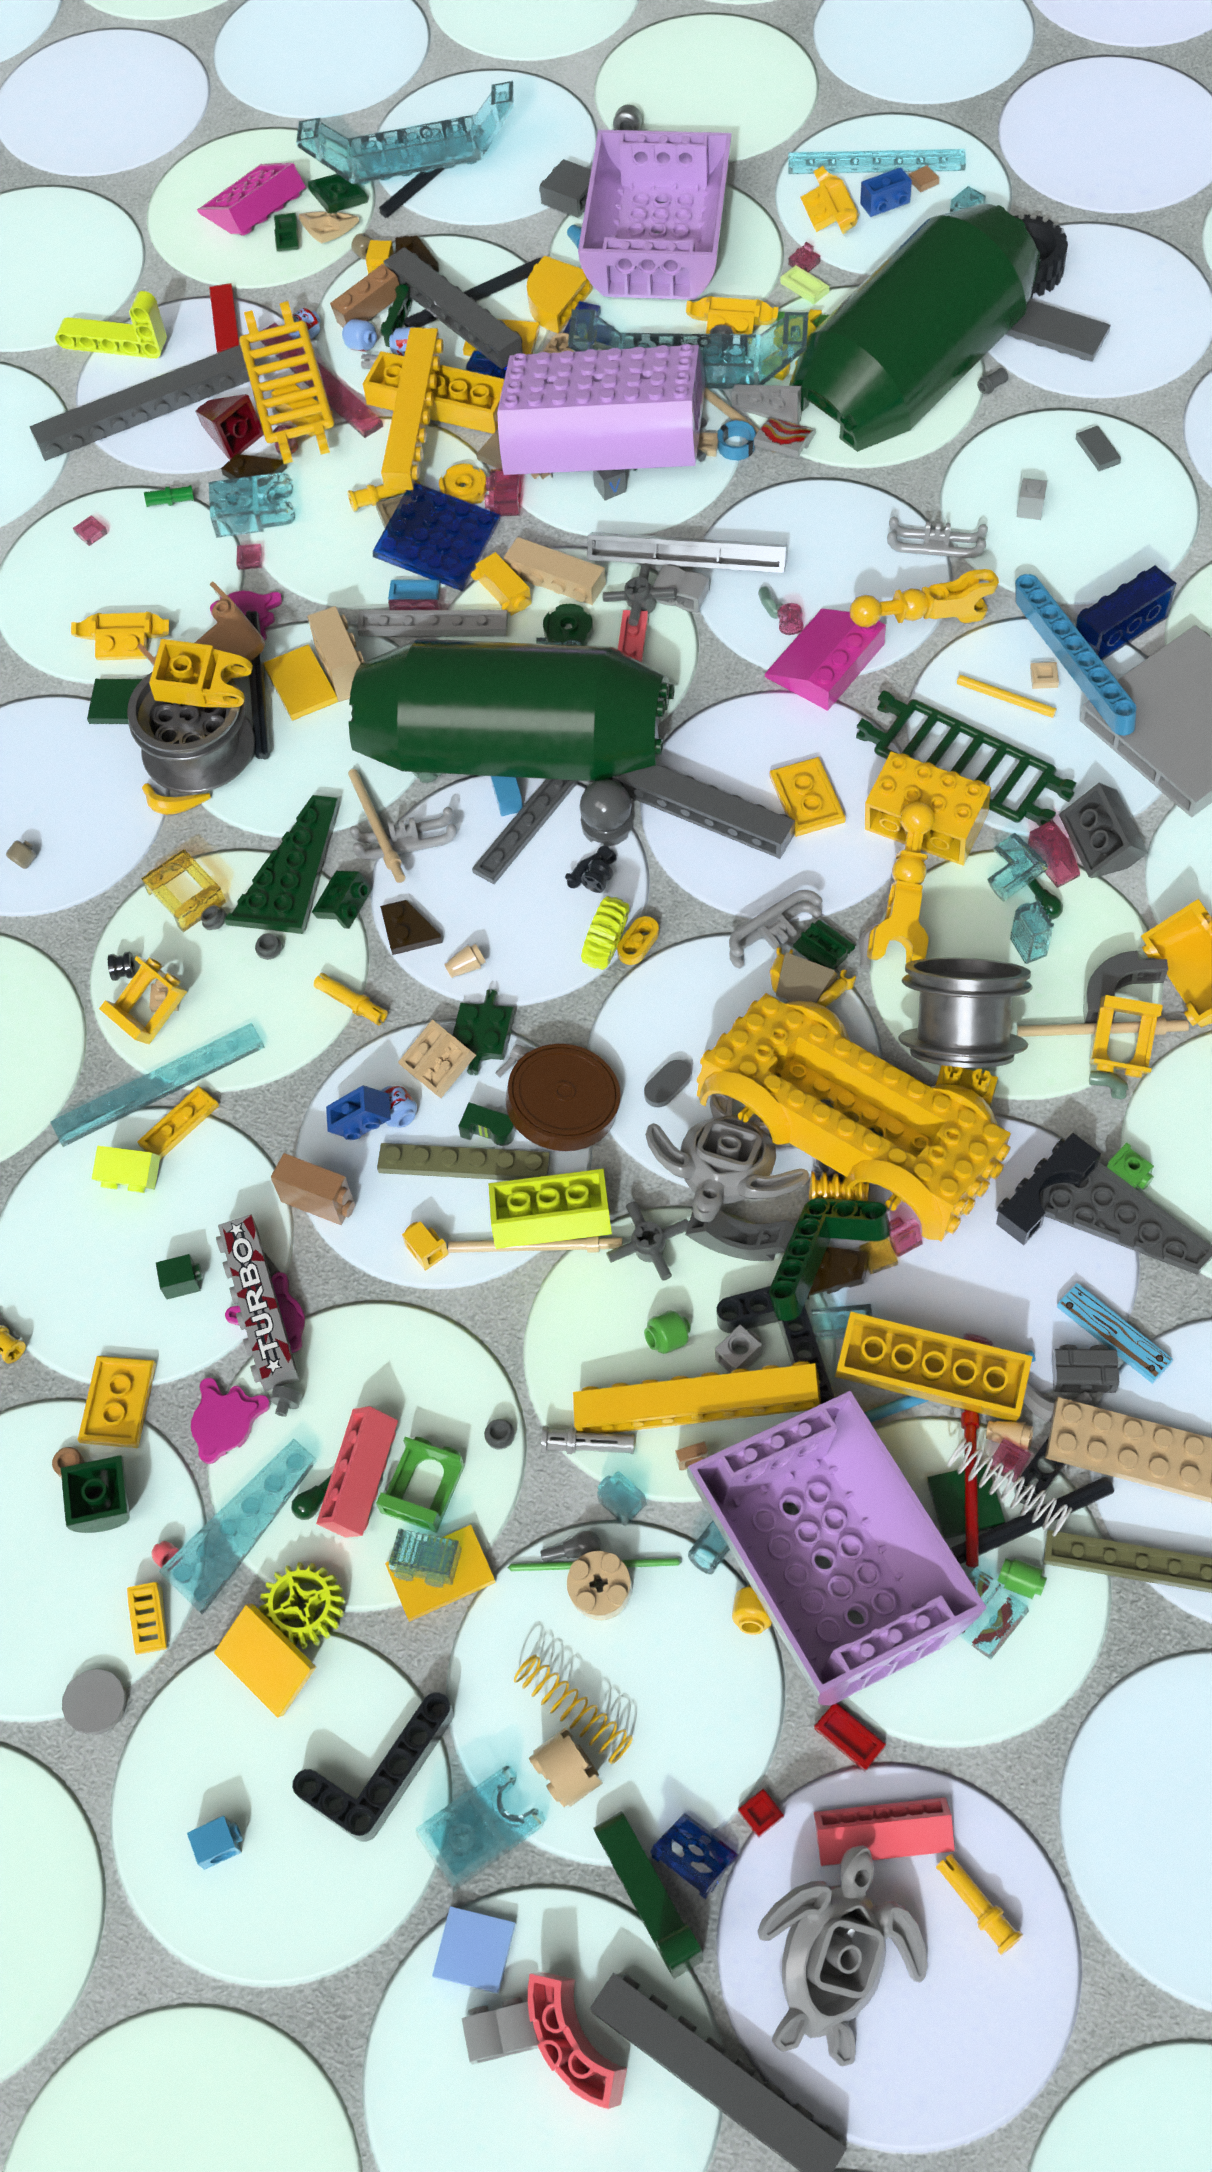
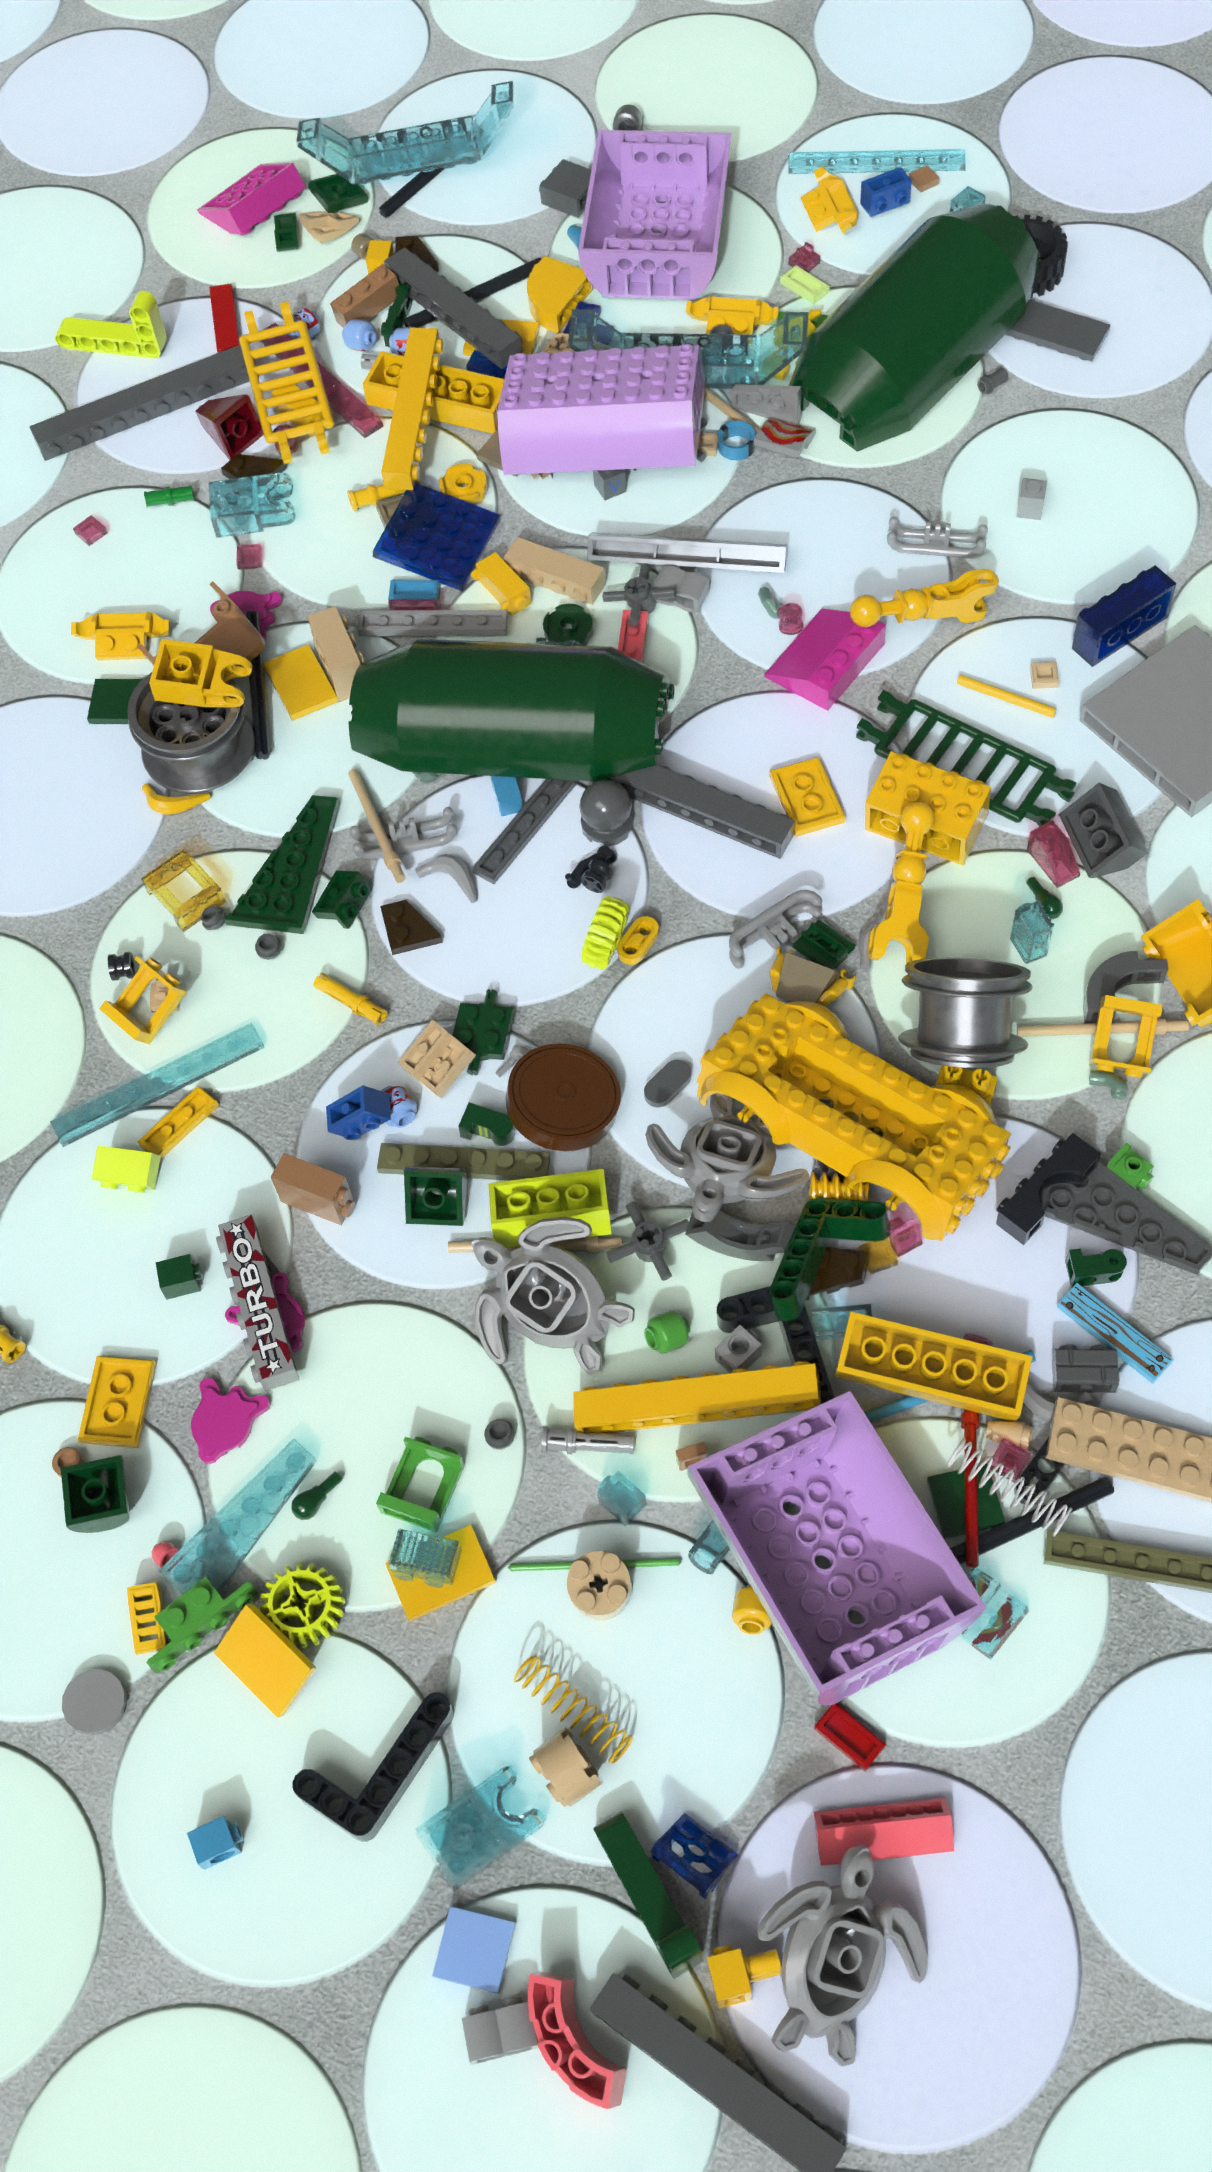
(21, 853): dark tan piece -> none
(193, 1617): none -> bright green bracket
(285, 1399): dark grey tile -> none
(357, 1472): coral brick -> none
(424, 1244): yellow brick -> none
(435, 1195): none -> dark green brick
(455, 868): none -> light grey piece
(465, 961): tan cone -> none
(504, 493): clear pink brick -> none
(545, 1294): none -> light grey animal
(573, 1548): dark grey piece -> none
(734, 1973): none -> yellow brick
(761, 1813): red tile -> none
(989, 1916): yellow pin -> none
(1021, 867): clear light blue brick -> none
(1022, 1578): bright green brick -> none
(1076, 655): dark azure beam -> none
(1094, 1268): none -> dark green leg
(1098, 448): dark grey tile -> none

